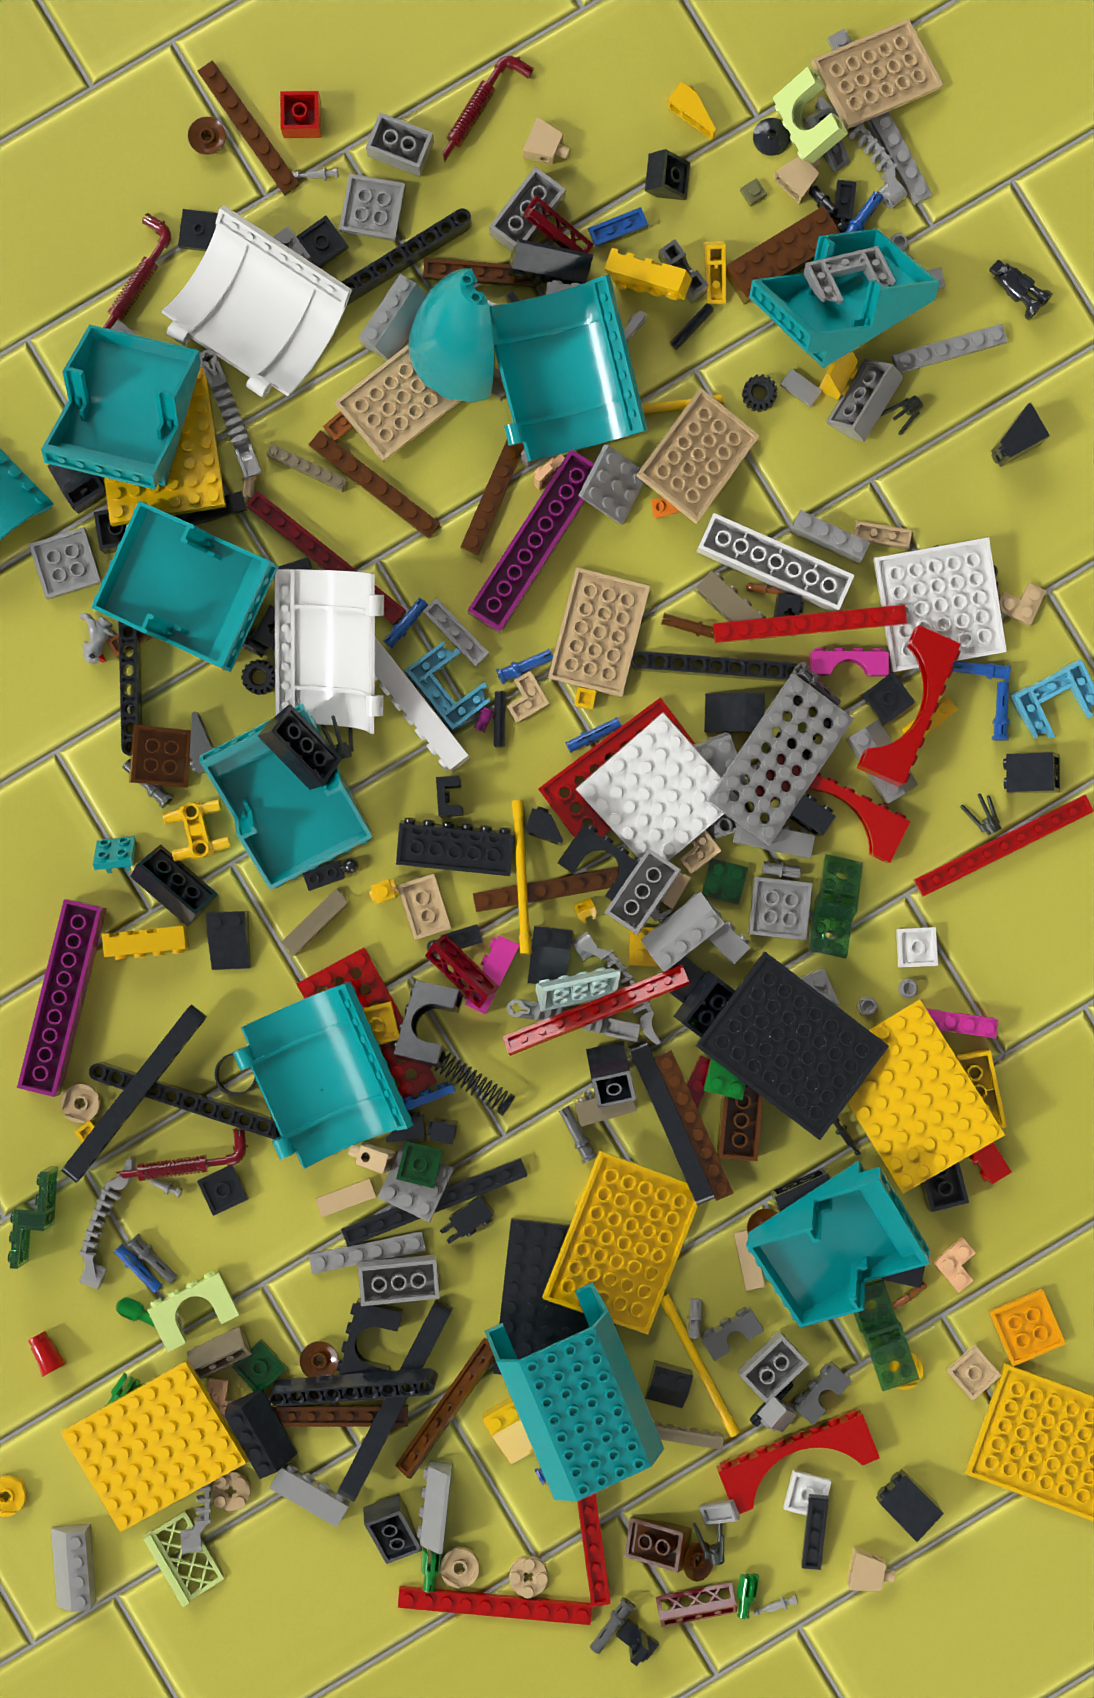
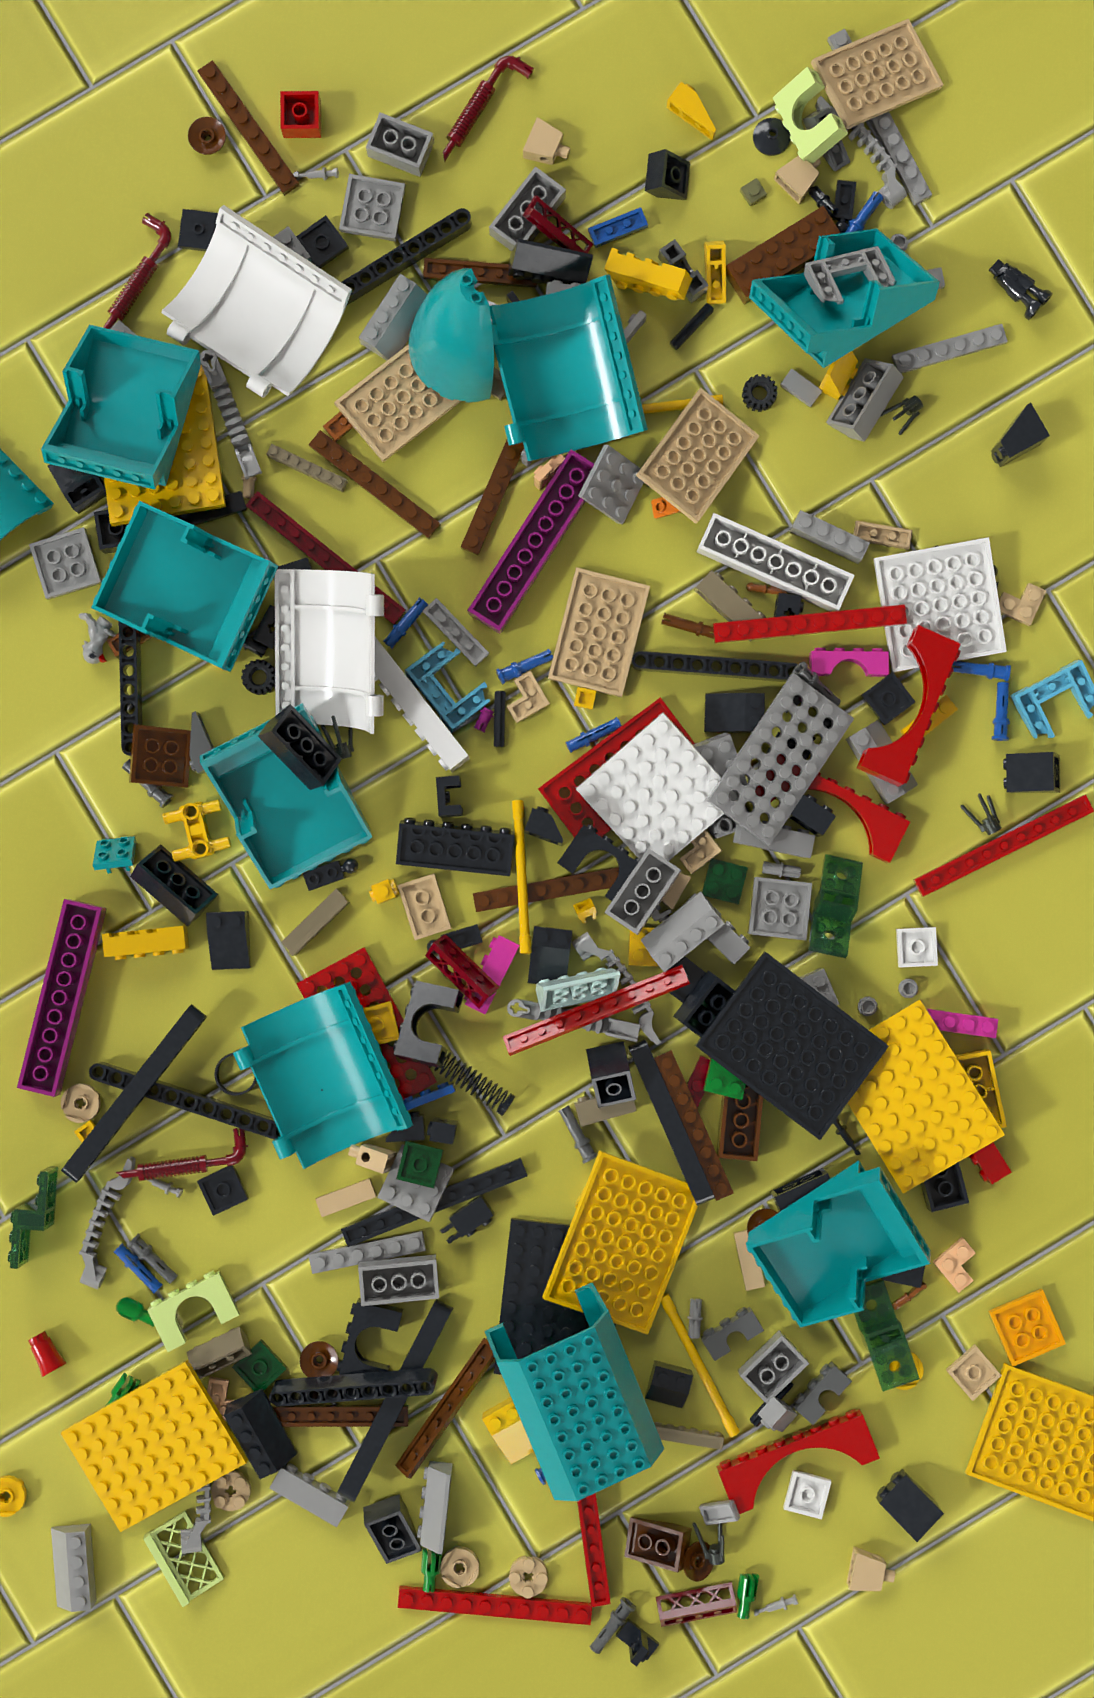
(814, 1531): black tile -> none

